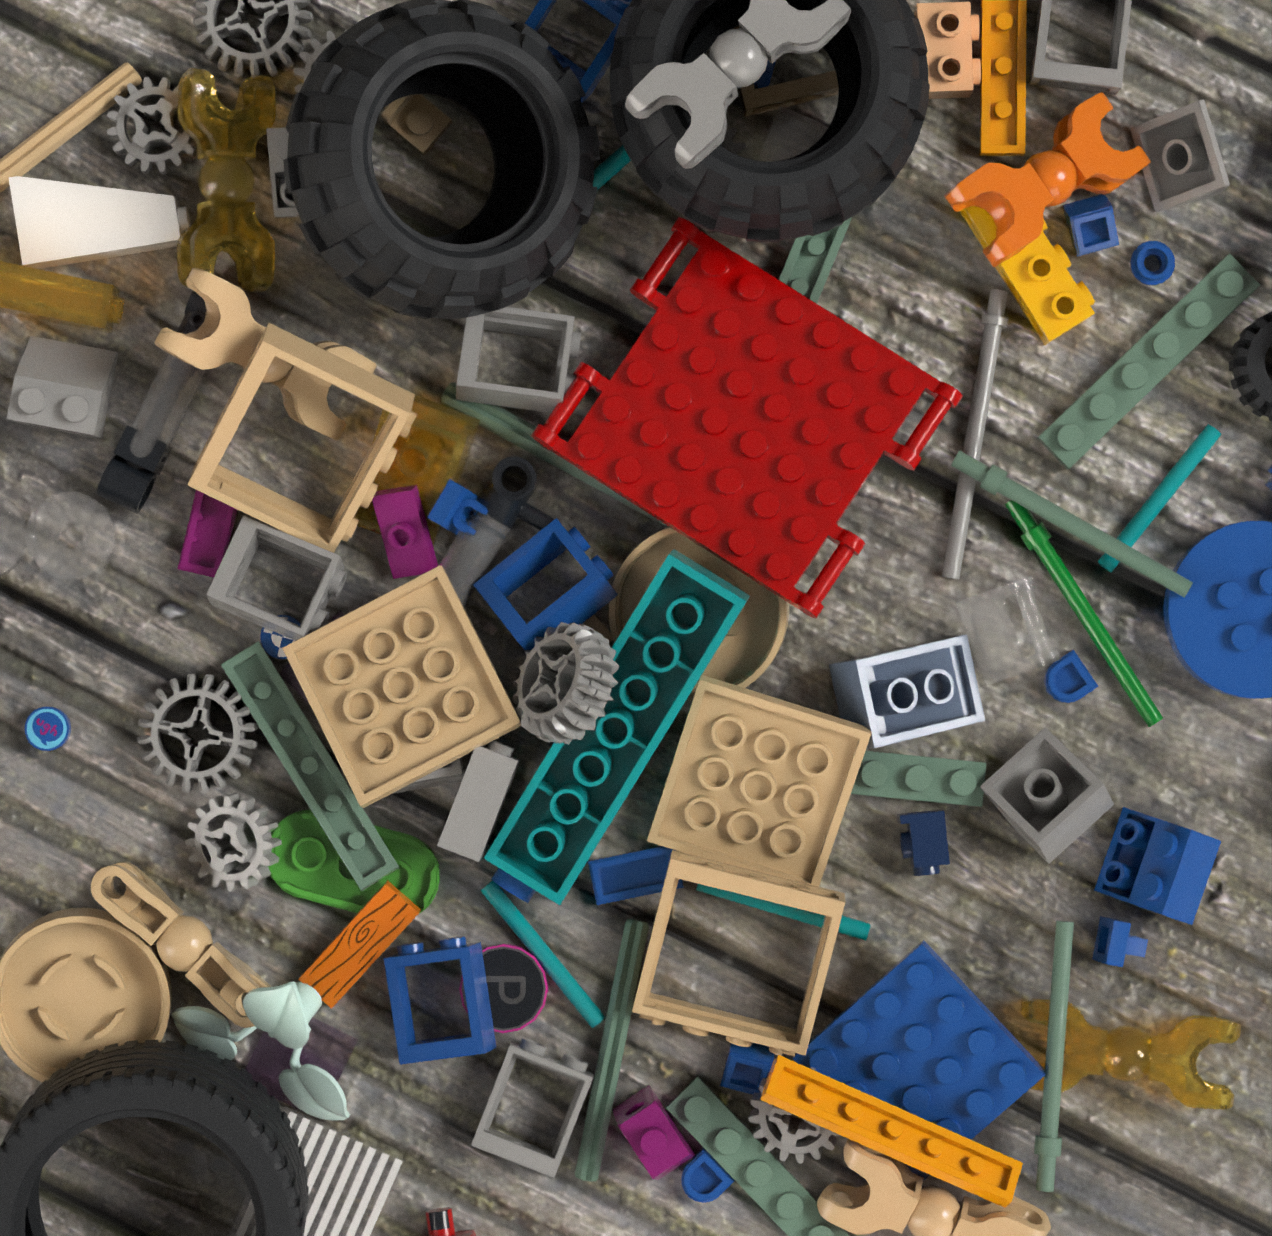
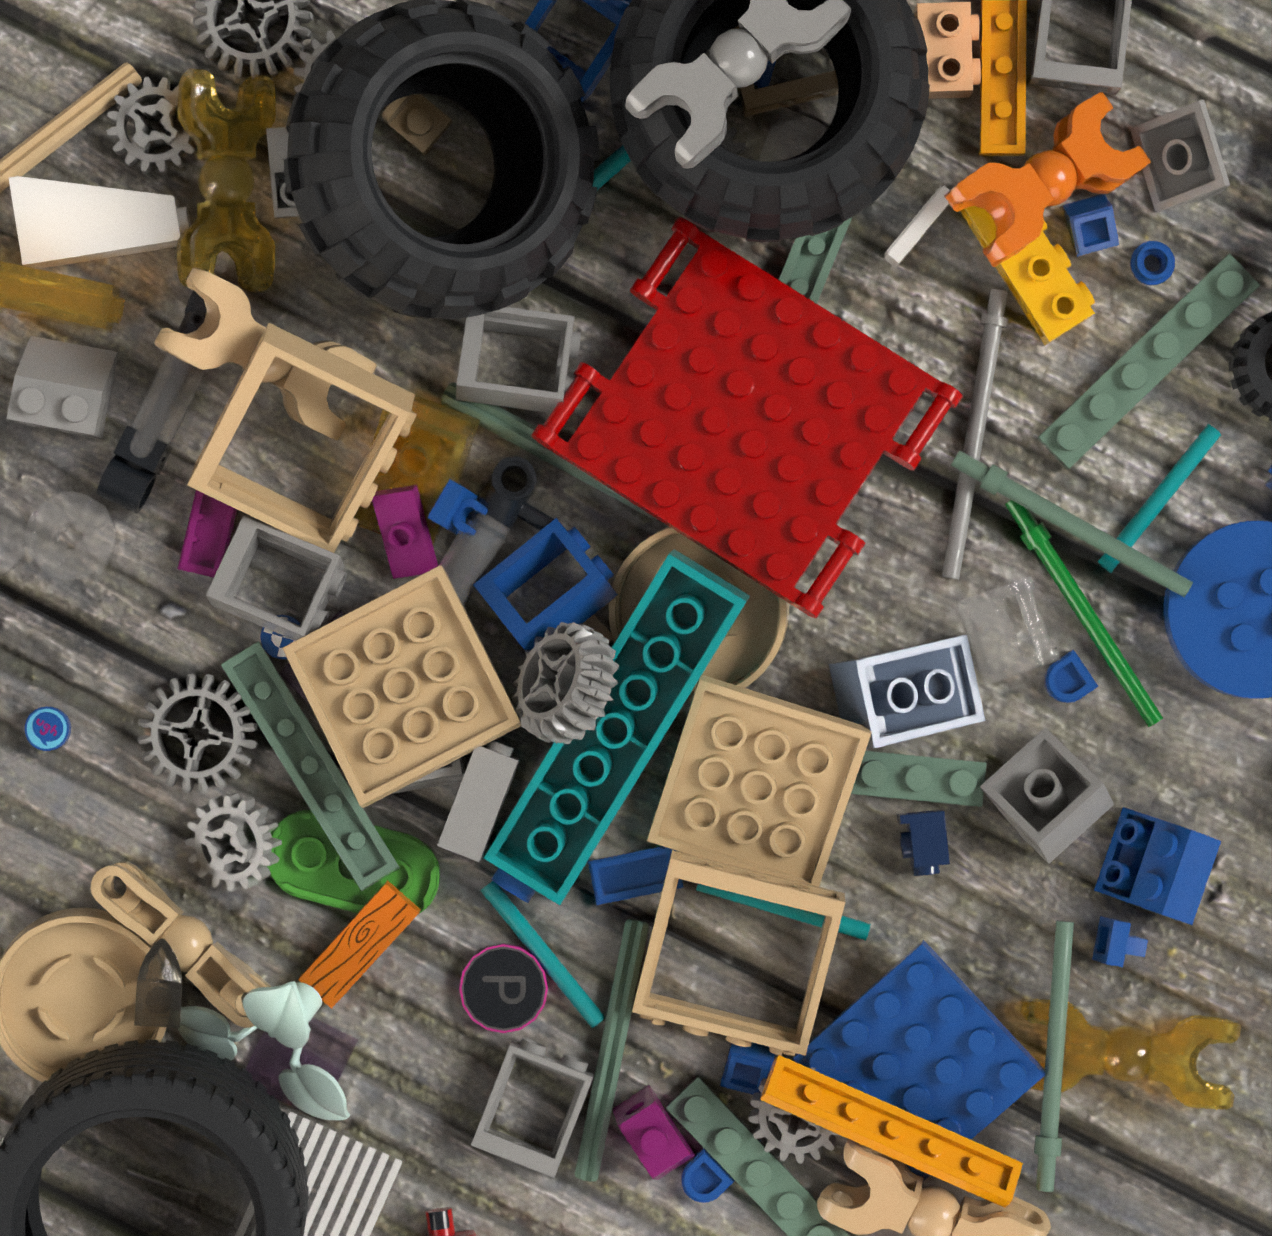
(159, 988): none -> clear smoke plate
(477, 999): blue window -> none
(917, 227): none -> white tile

